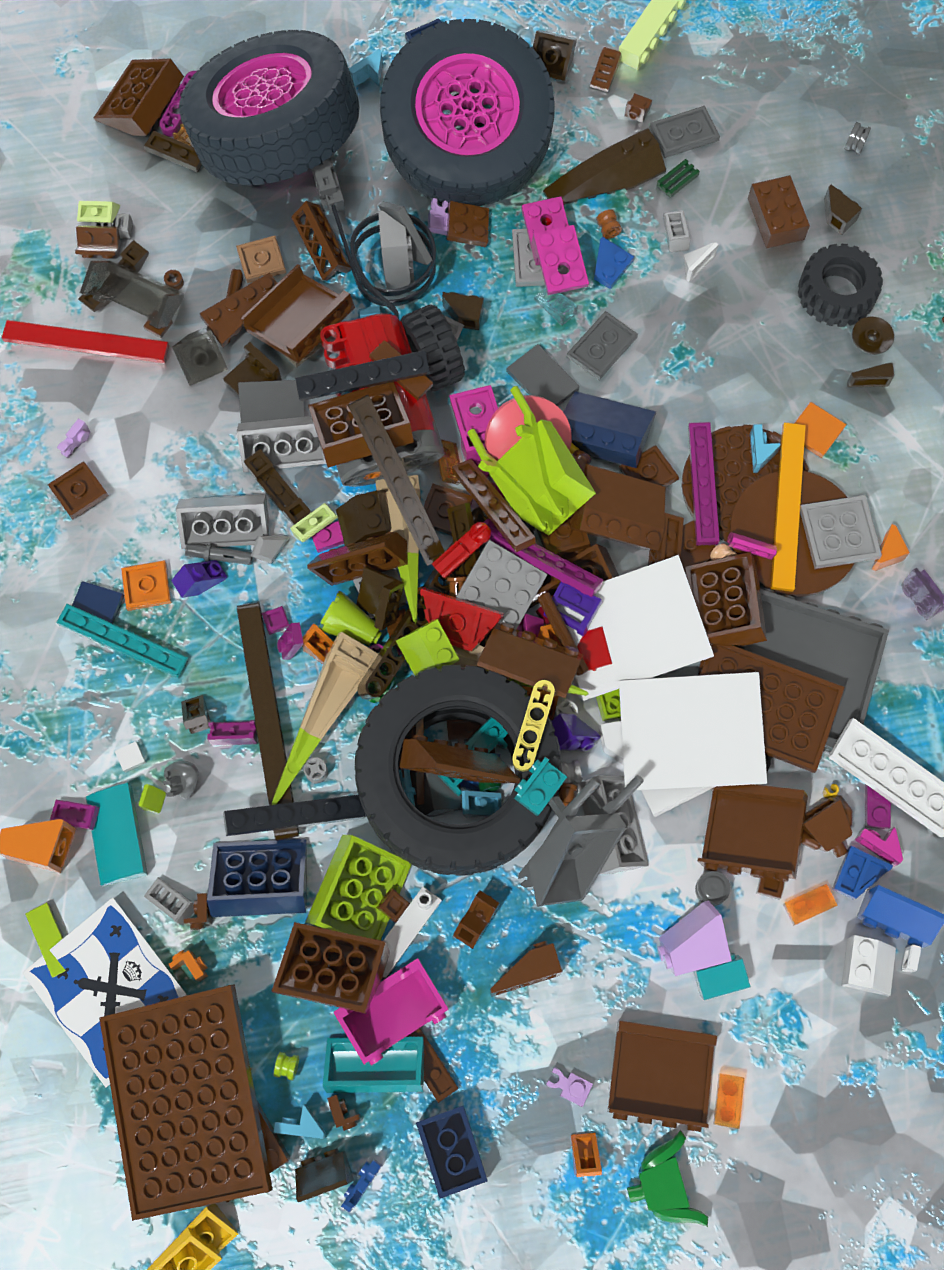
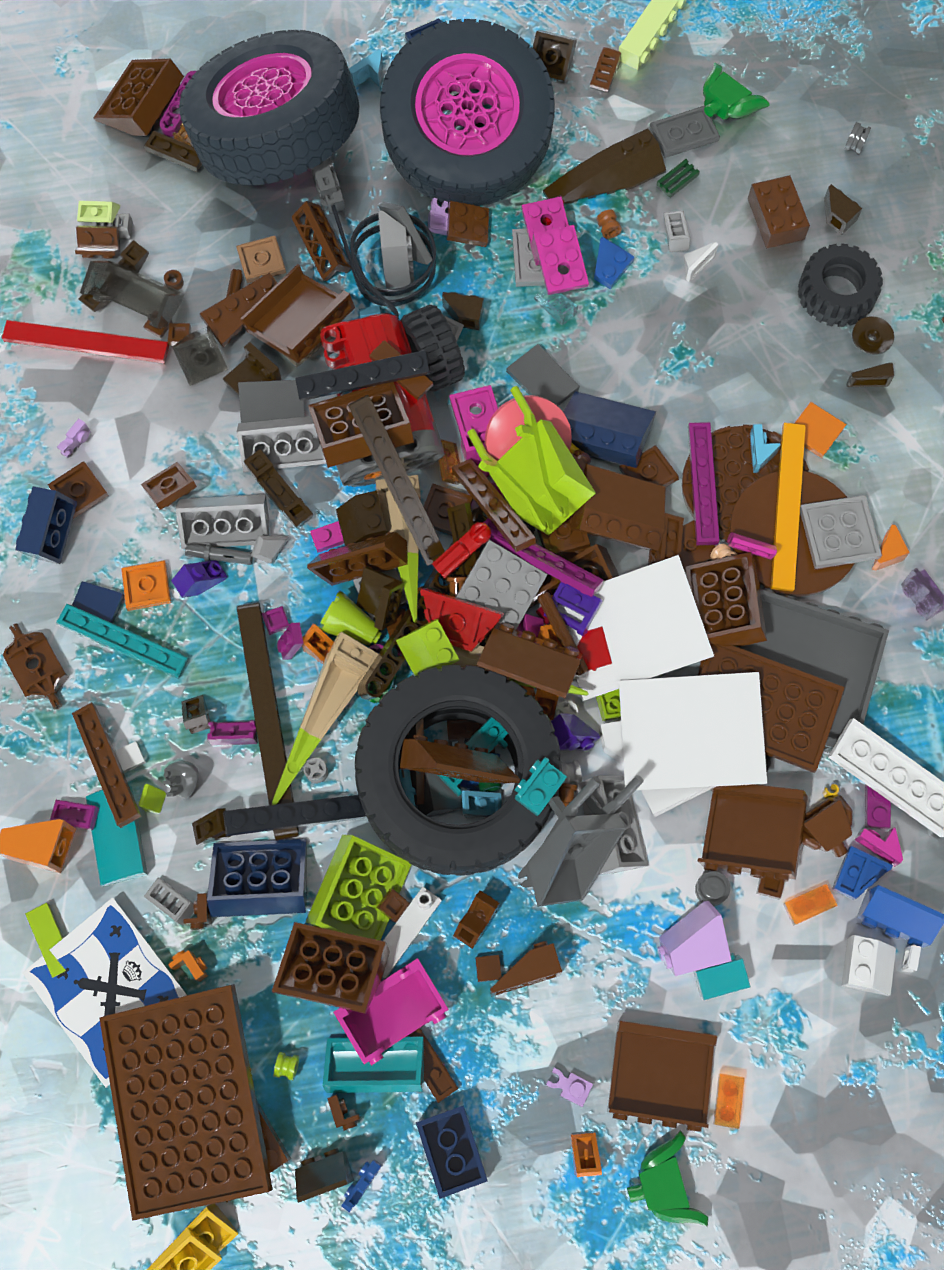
(44, 679): none -> reddish brown plate
(46, 525): none -> dark blue brick
(106, 765): none -> reddish brown plate
(168, 485): none -> reddish brown plate
(177, 332): none -> reddish brown plate
(210, 827): none -> dark brown slope
(308, 1125): medium azure slope -> none
(313, 523): yellowish green slope -> none
(488, 968): none -> reddish brown tile
(532, 725): light yellow beam -> none
(602, 345): dark grey tile -> none
(638, 108): reddish brown bracket -> none
(728, 97): none -> green torso

